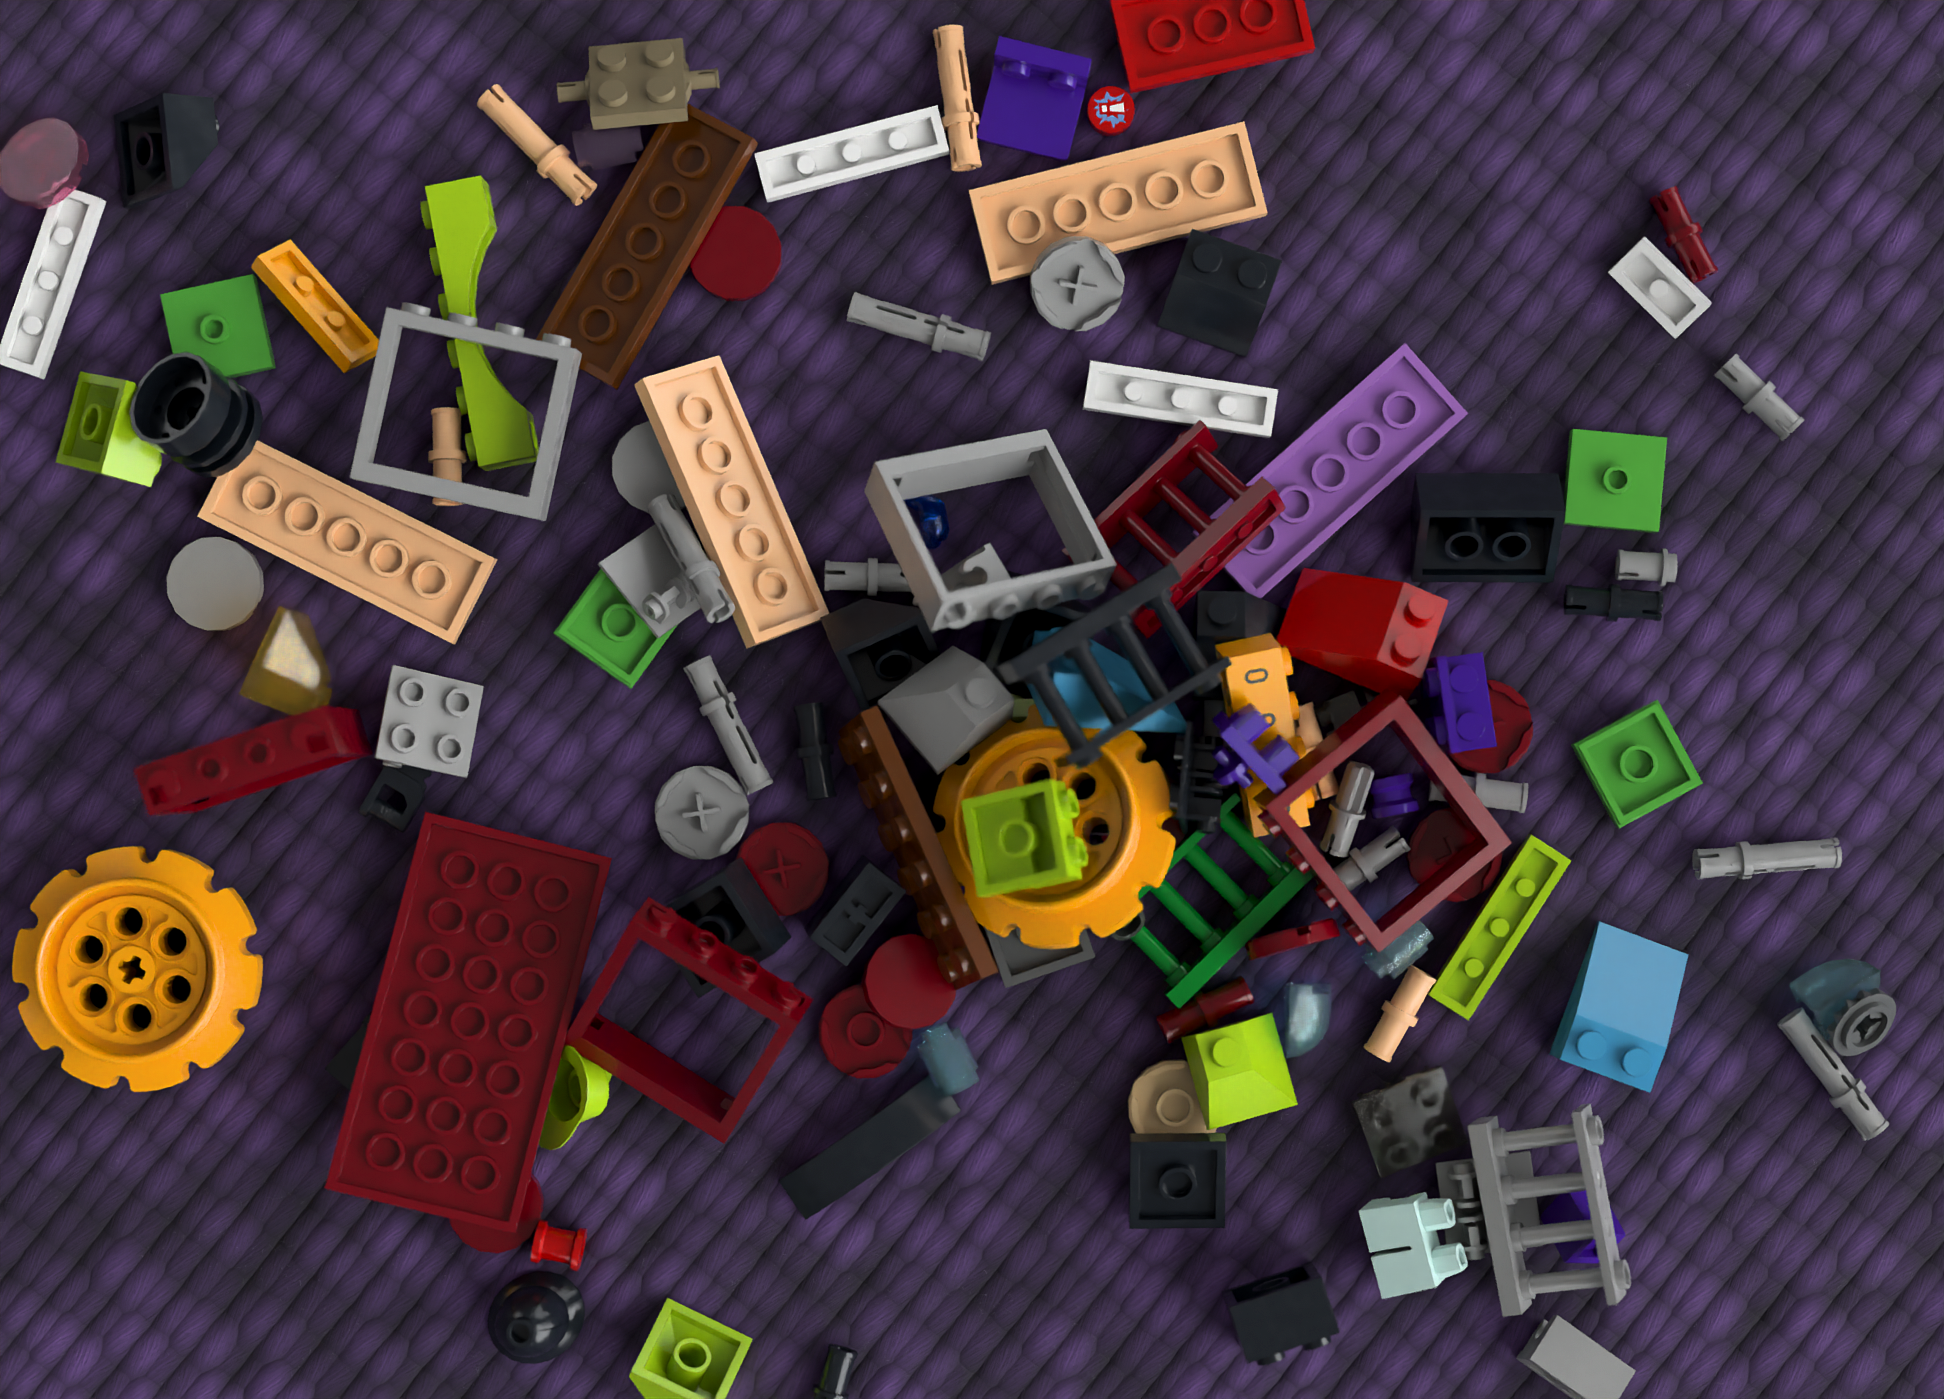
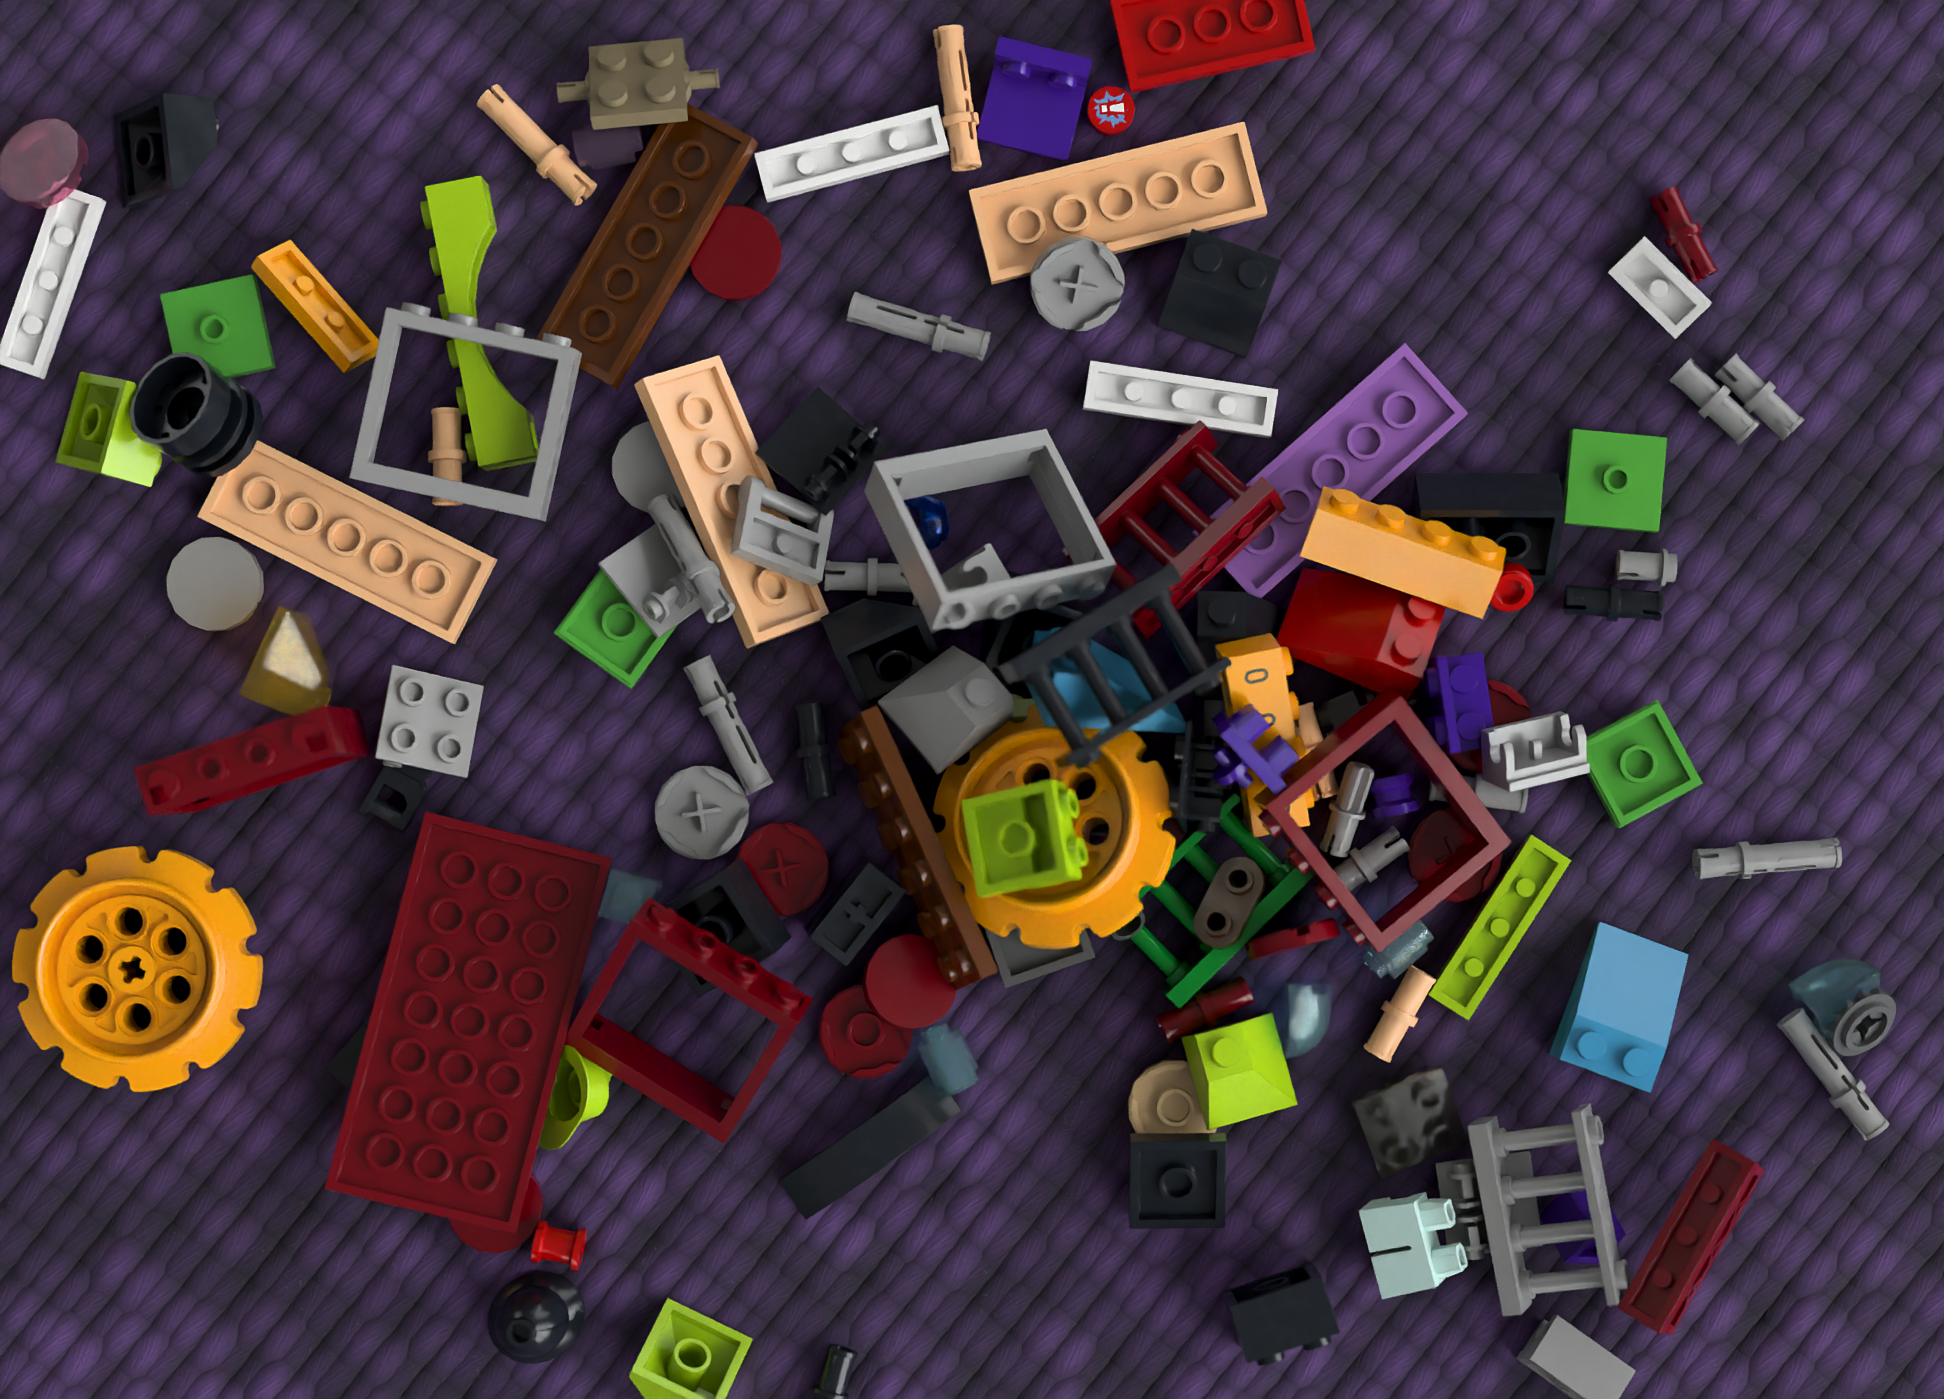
(627, 893): none -> clear light blue brick
(777, 542): none -> light grey plate
(822, 451): none -> black hinge
(1233, 903): none -> dark brown plate
(1403, 551): none -> light orange brick
(1513, 588): none -> red tile
(1533, 752): none -> light grey hinge
(1691, 1238): none -> dark red fence
(1714, 401): none -> light grey pin

